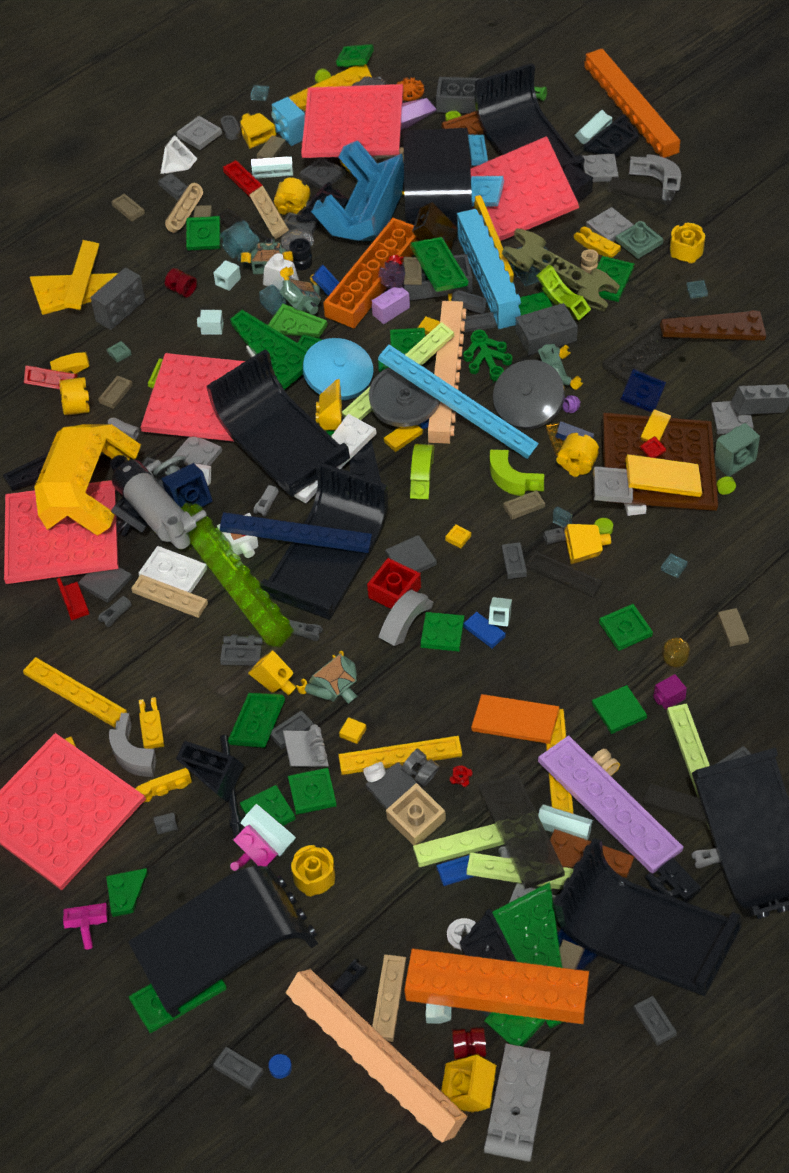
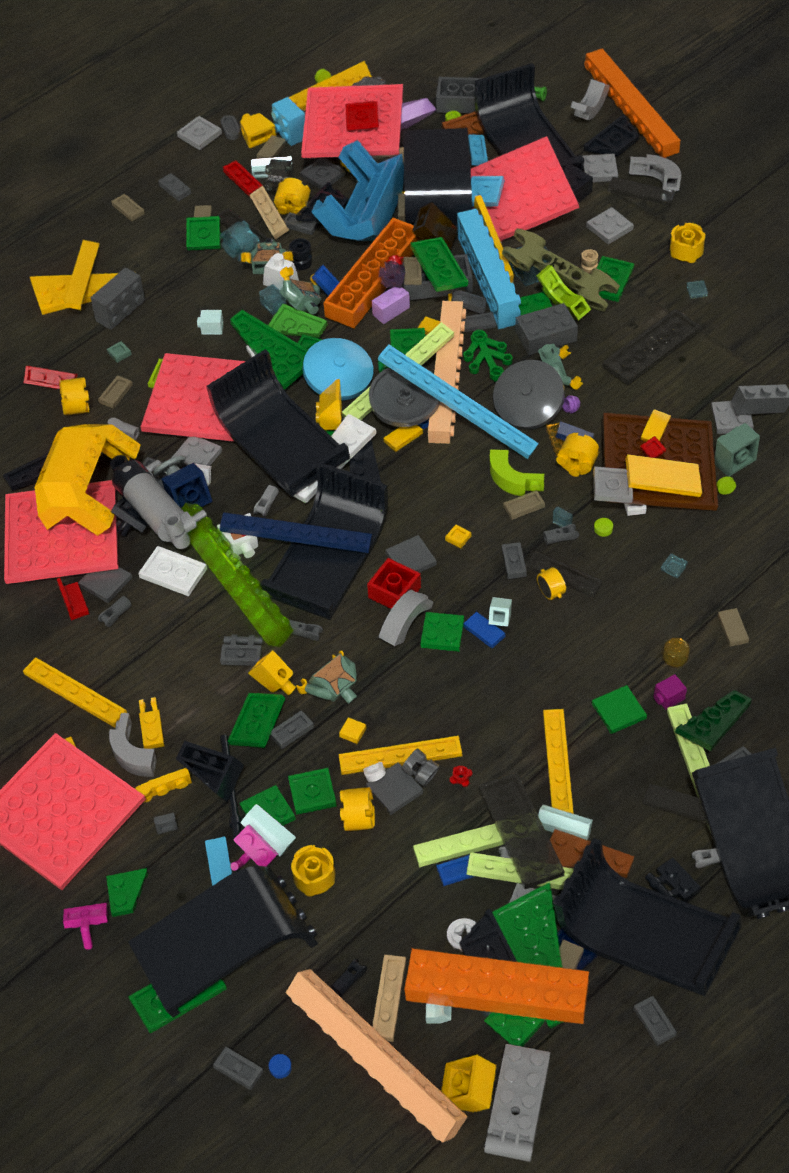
(72, 362): yellow slope -> none
(169, 596): tan plate -> none
(177, 157): white slope -> none
(180, 282): dark red wheel -> none
(184, 207): tan plate -> none
(218, 859): none -> medium azure tile
(227, 275): light aqua brick -> none
(259, 92): clear light blue tile -> none
(278, 171): none -> clear smoke brick
(295, 234): clear dish -> none
(306, 747): light grey hinge -> none
(355, 55): green plate -> none
(358, 809): none -> yellow brick
(362, 115): none -> red plate
(401, 207): none -> dark tan tile
(412, 89): orange wheel -> none
(415, 815): tan brick -> none
(421, 470): lime arch -> none
(469, 1043): dark red wheel -> none
(515, 718): orange tile -> none
(551, 583): none -> yellow piece
(584, 541): yellow torso -> none
(592, 101): none -> light grey arch
(593, 127): light aqua piece -> none
(596, 242): yellow hinge -> none
(605, 760): tan wheel -> none
(610, 804): lavender plate -> none
(625, 627): green plate -> none
(639, 239): sand green plate -> none
(643, 390): clear blue tile -> none
(715, 721): none -> dark green wing
(718, 326): reddish brown wing -> none

